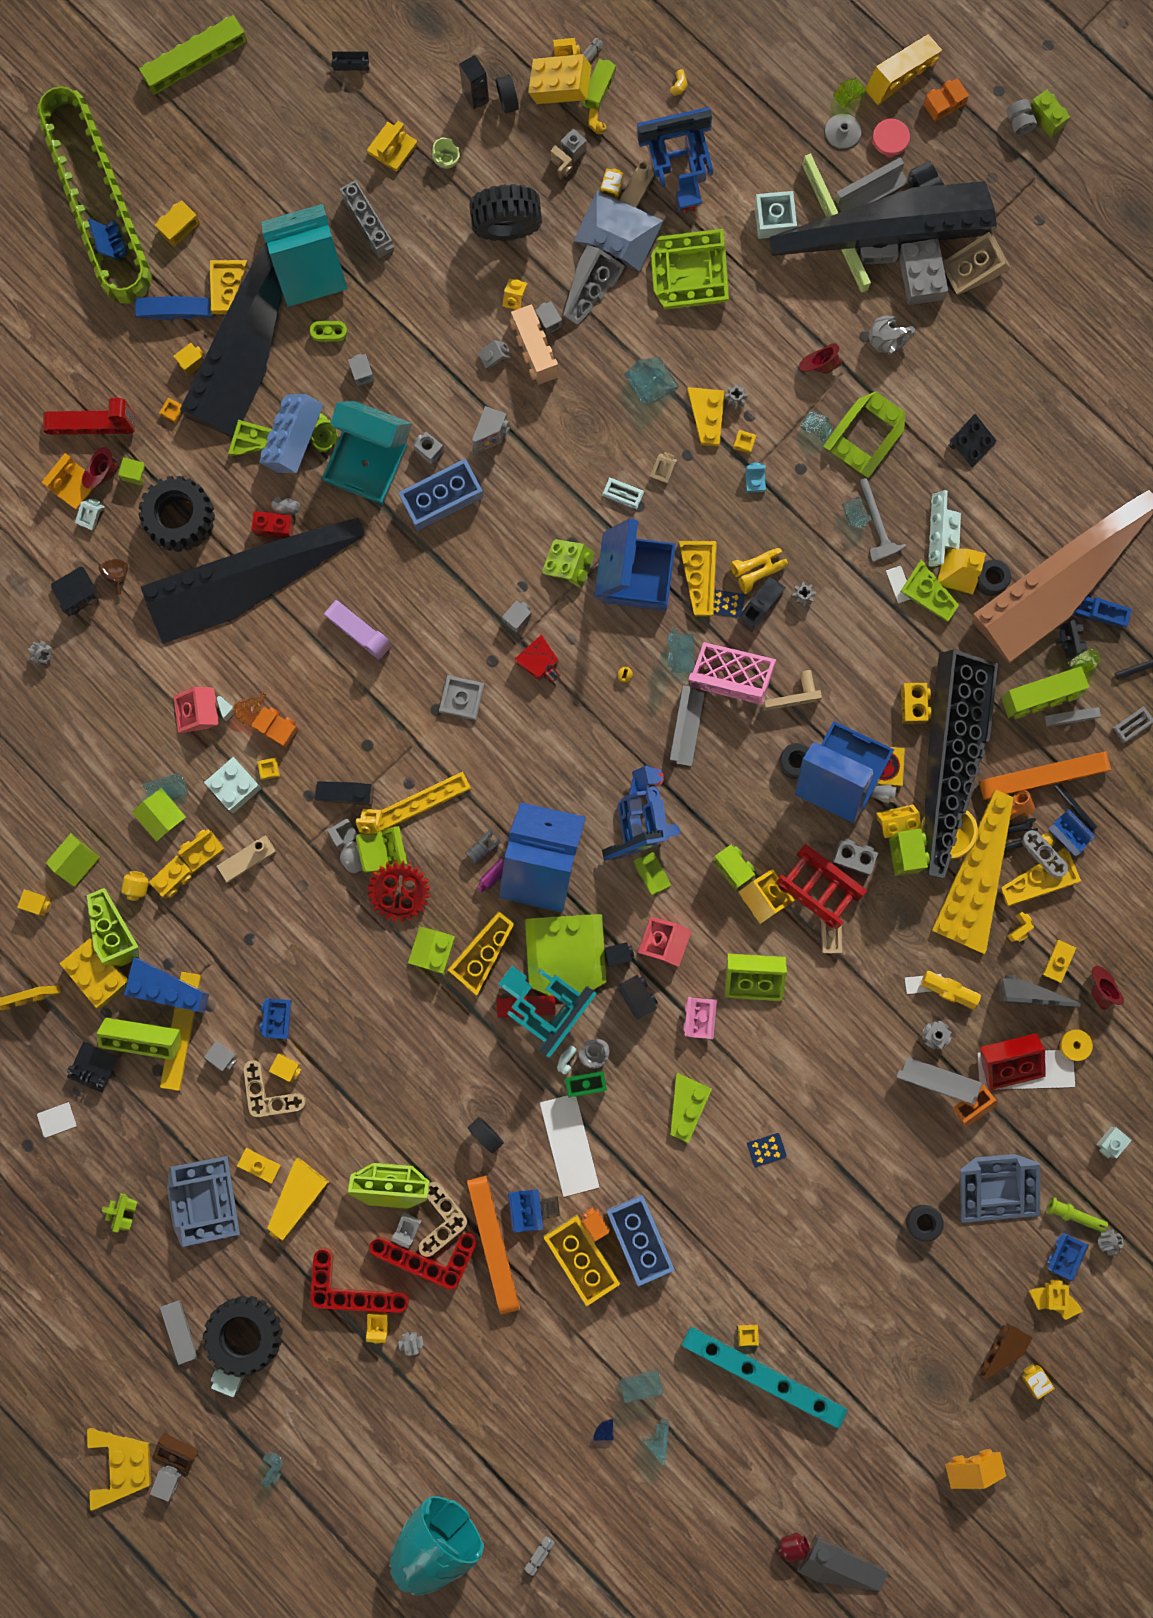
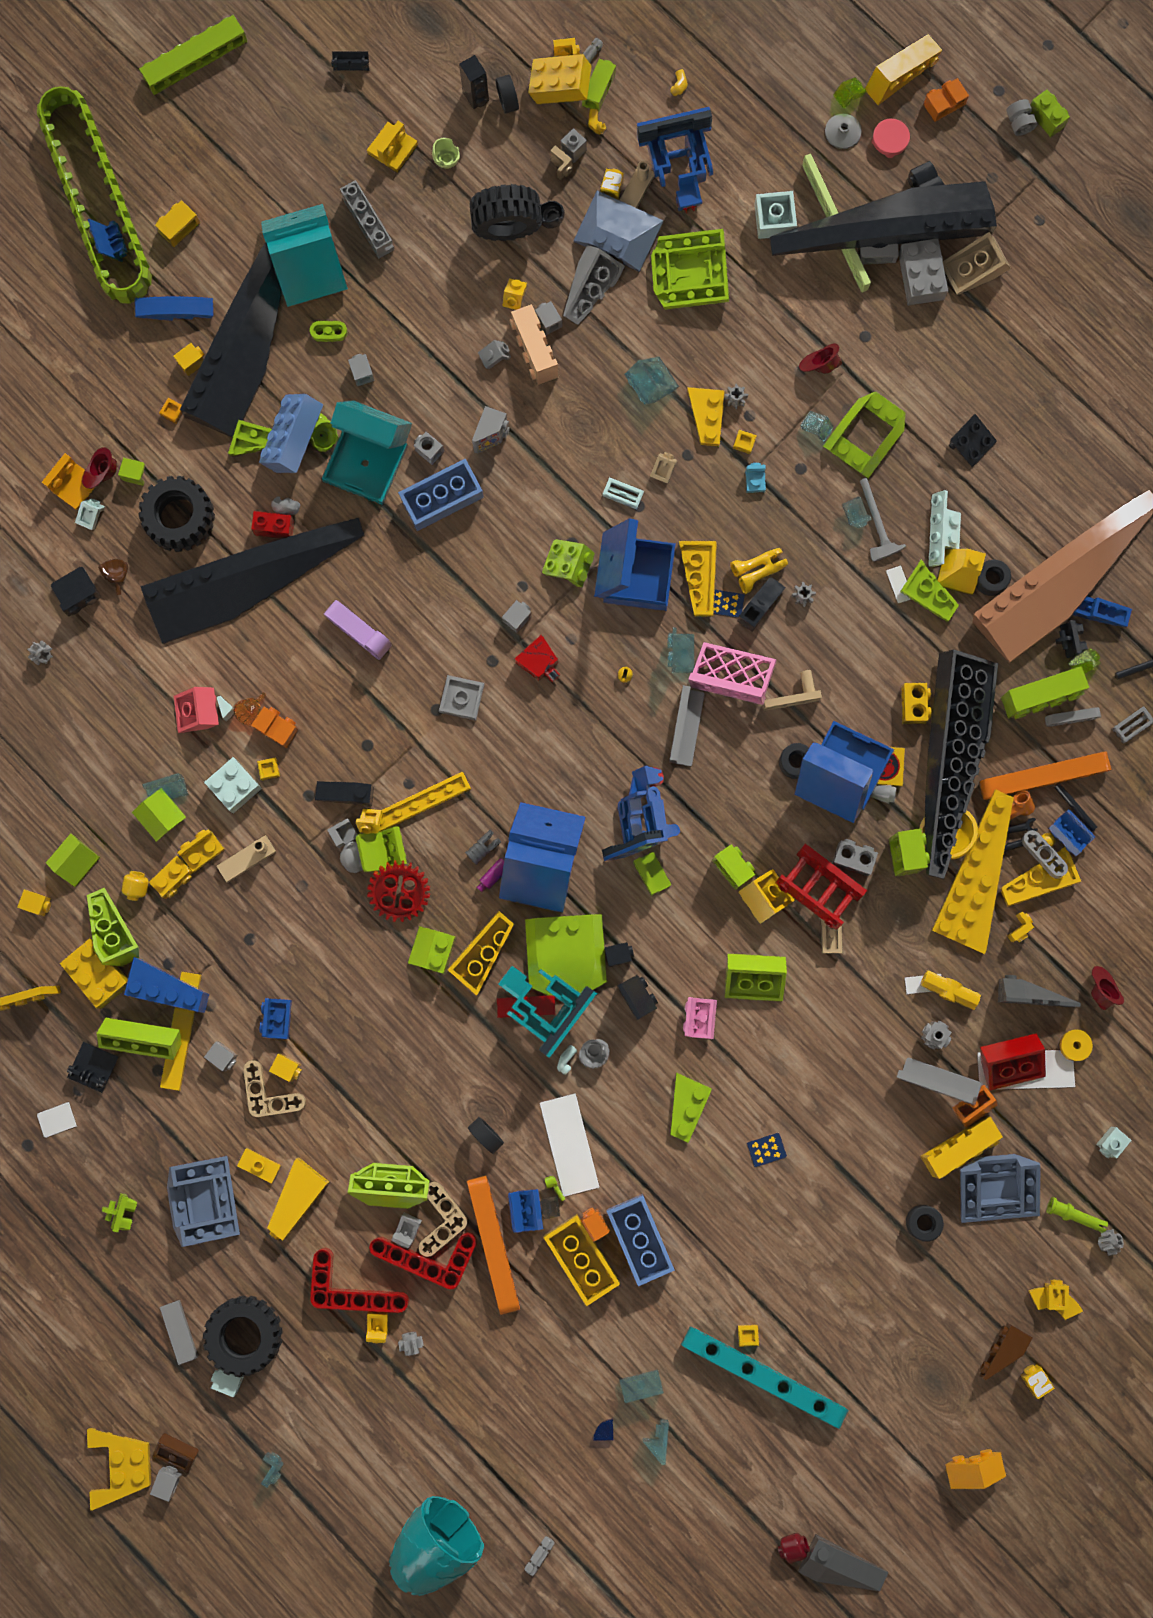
(117, 420): red beam -> none
(225, 283): yellow wing -> none
(551, 1182): none -> lime hand
(552, 214): none -> black hair
(586, 1084): green brick -> none
(664, 941): coral slope -> none
(873, 186): light grey panel -> none
(886, 337): light grey helmet -> none
(899, 820): yellow bracket -> none
(961, 1147): none -> yellow wedge
(1059, 961): yellow plate -> none
(1067, 1256): blue bracket -> none

